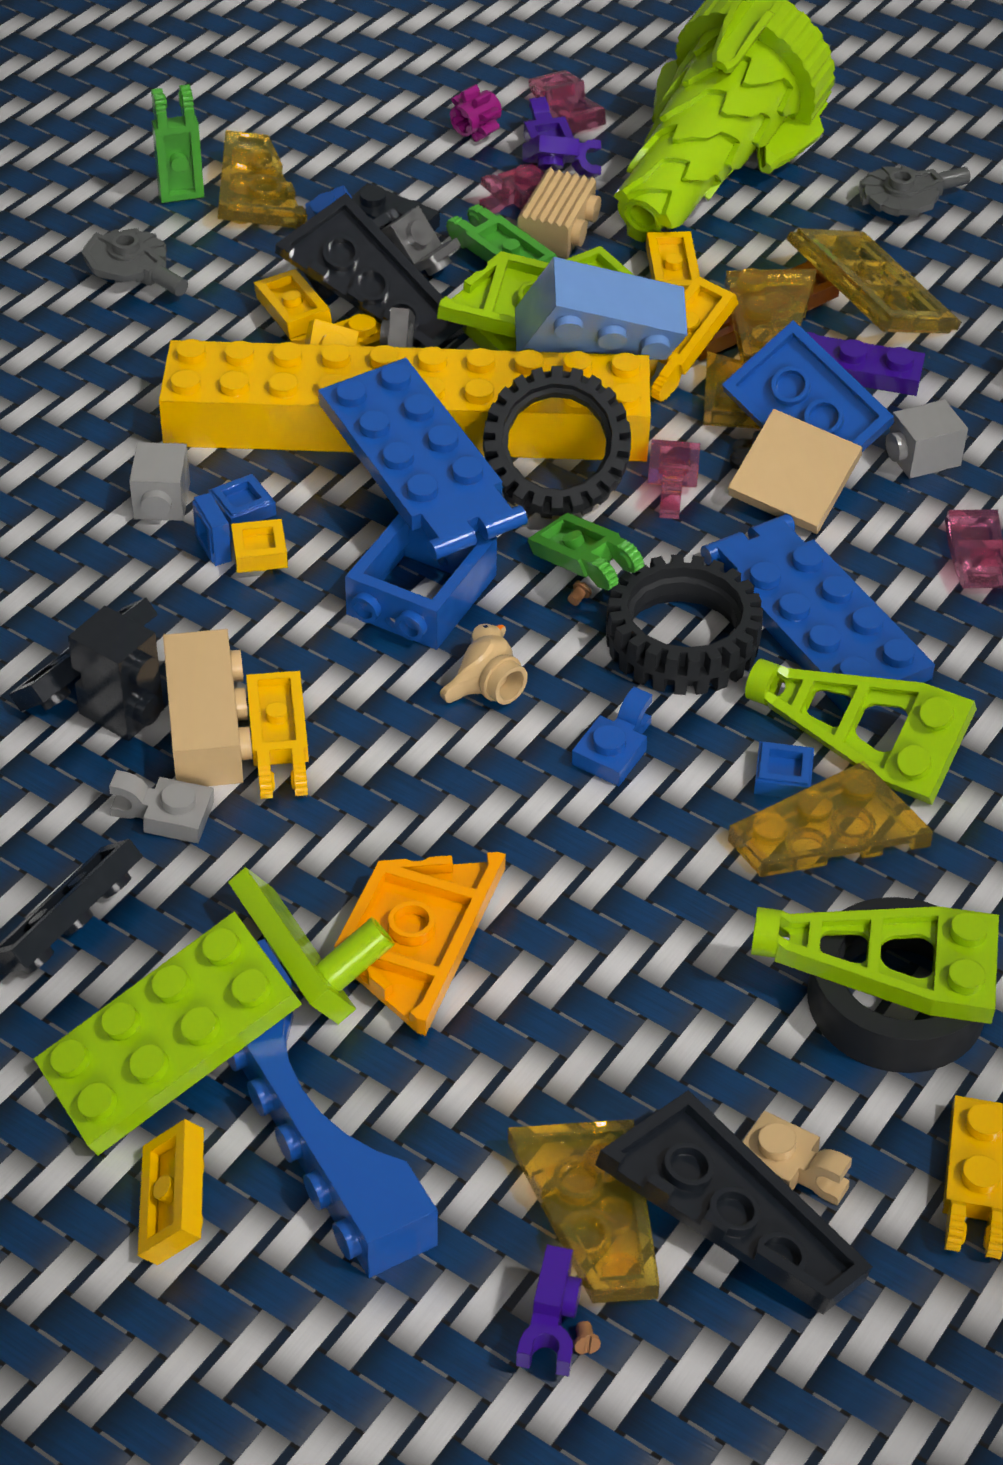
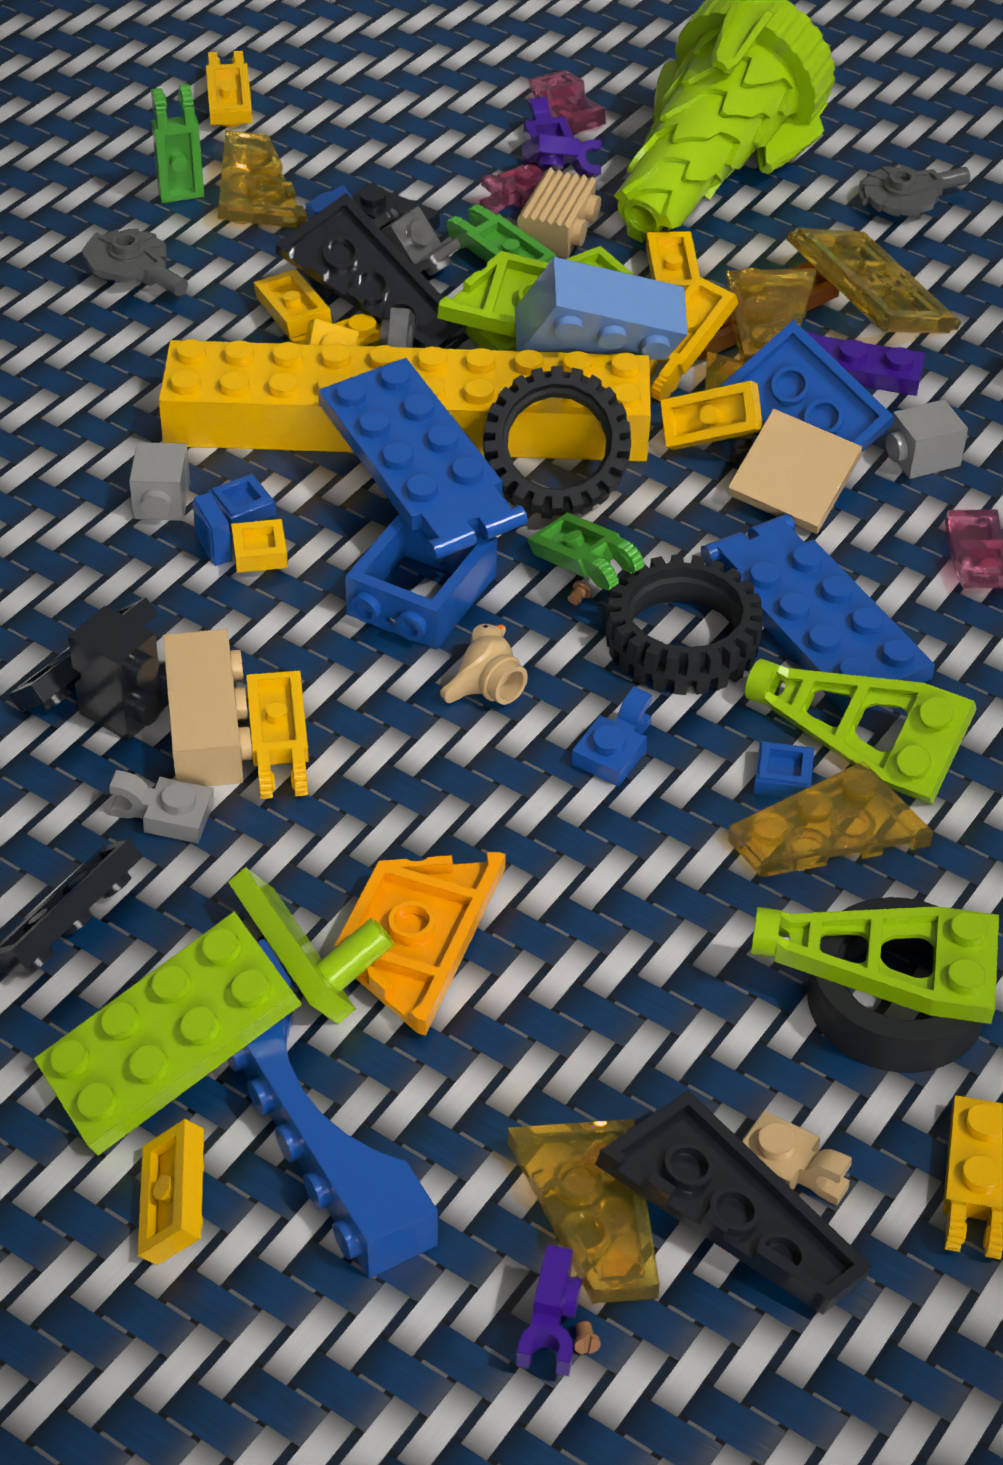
(228, 91): none -> yellow hinge
(475, 113): magenta gear -> none
(673, 466): clear pink plate -> none
(711, 415): none -> yellow plate

